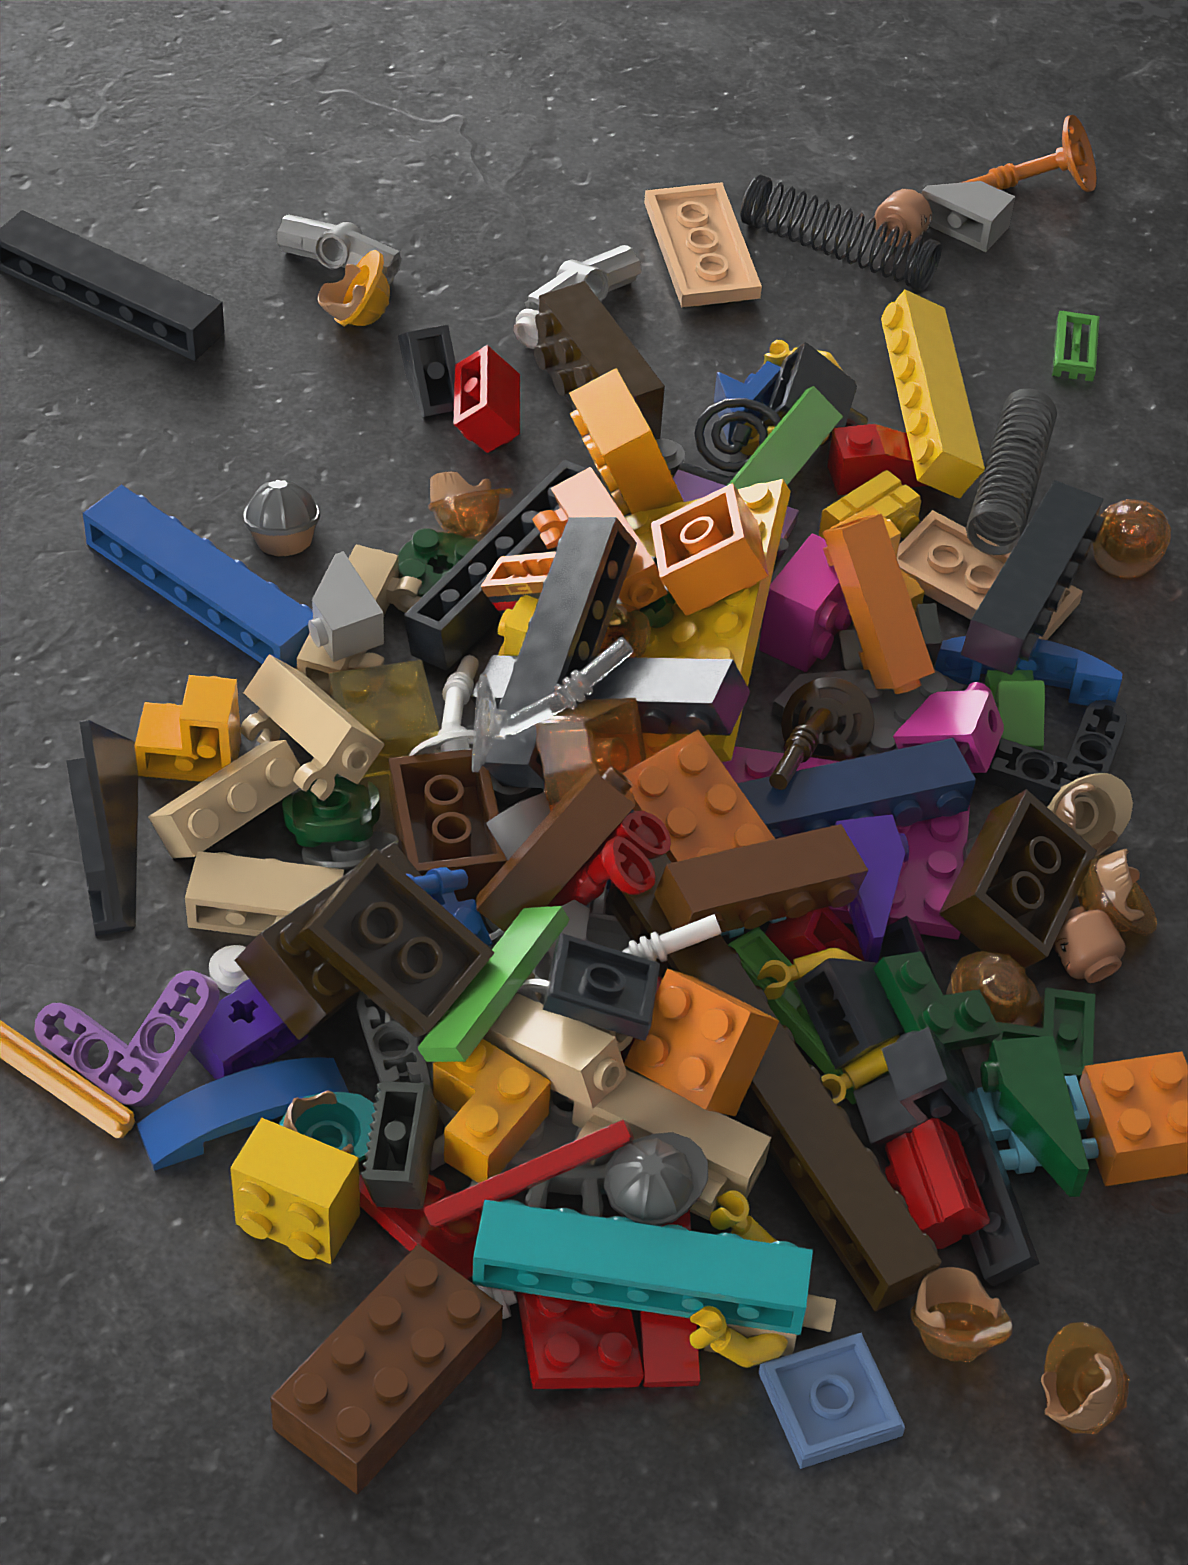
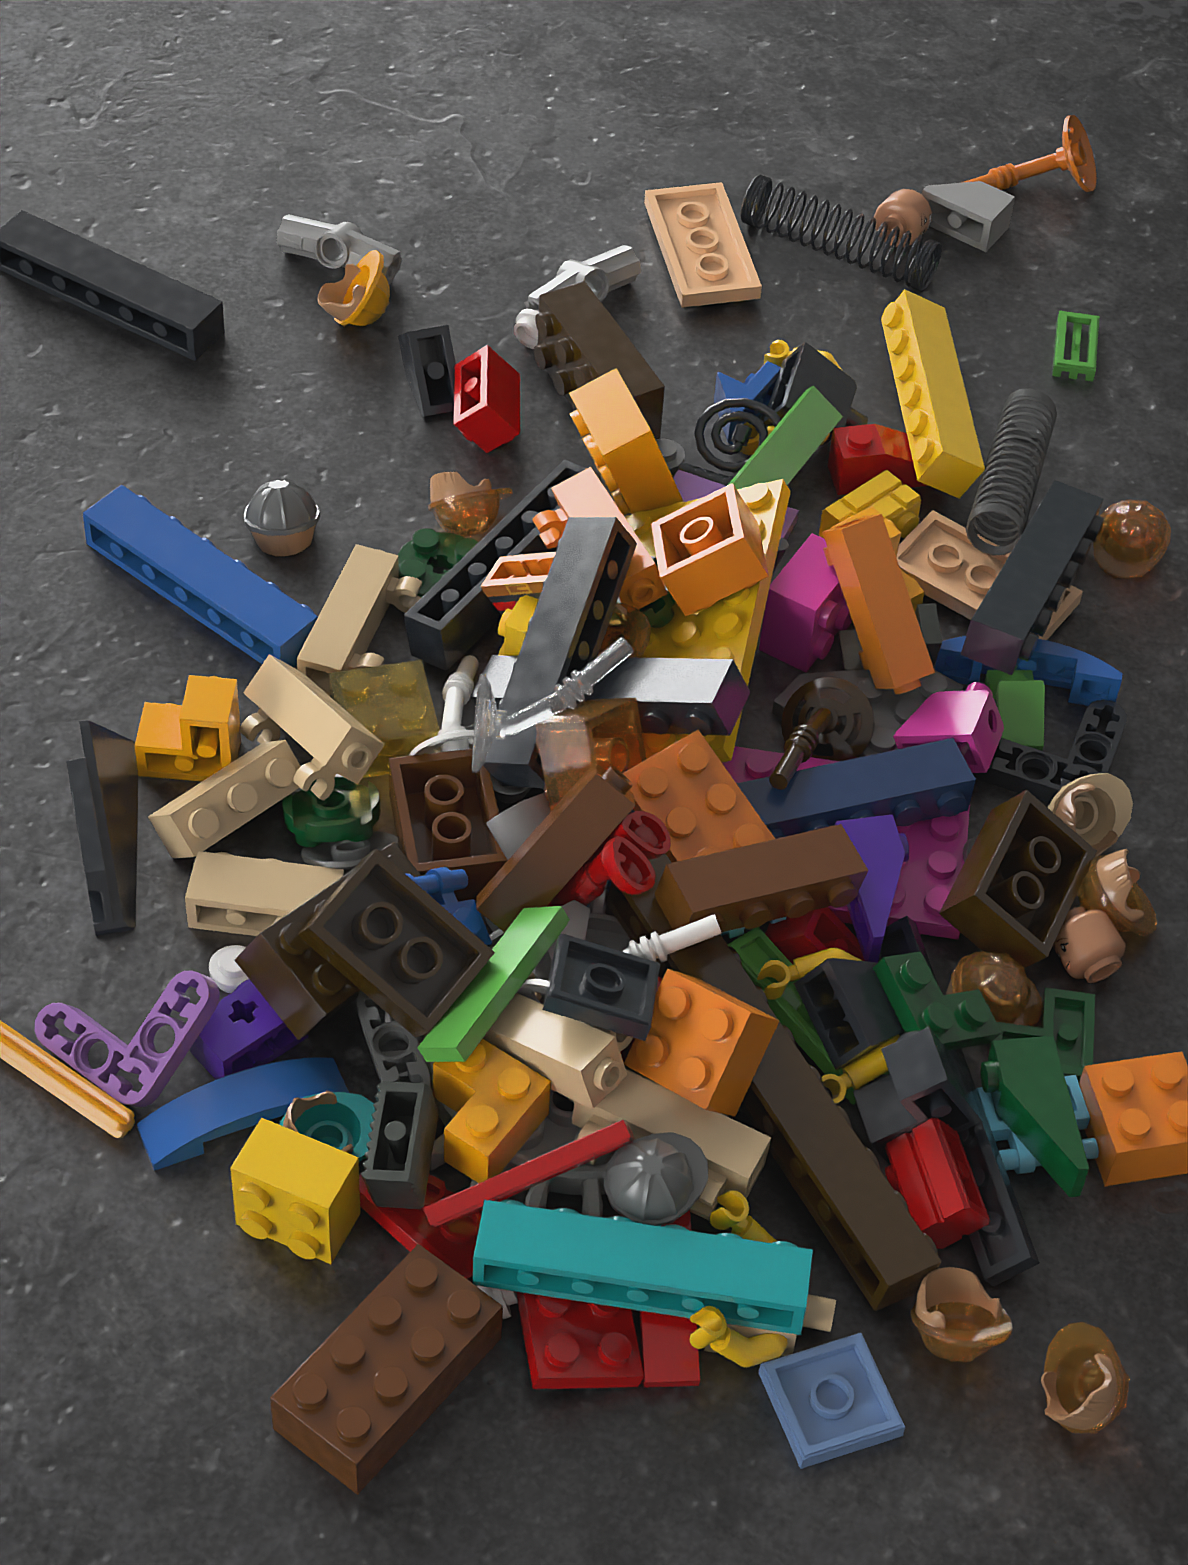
(345, 612): light grey slope -> none

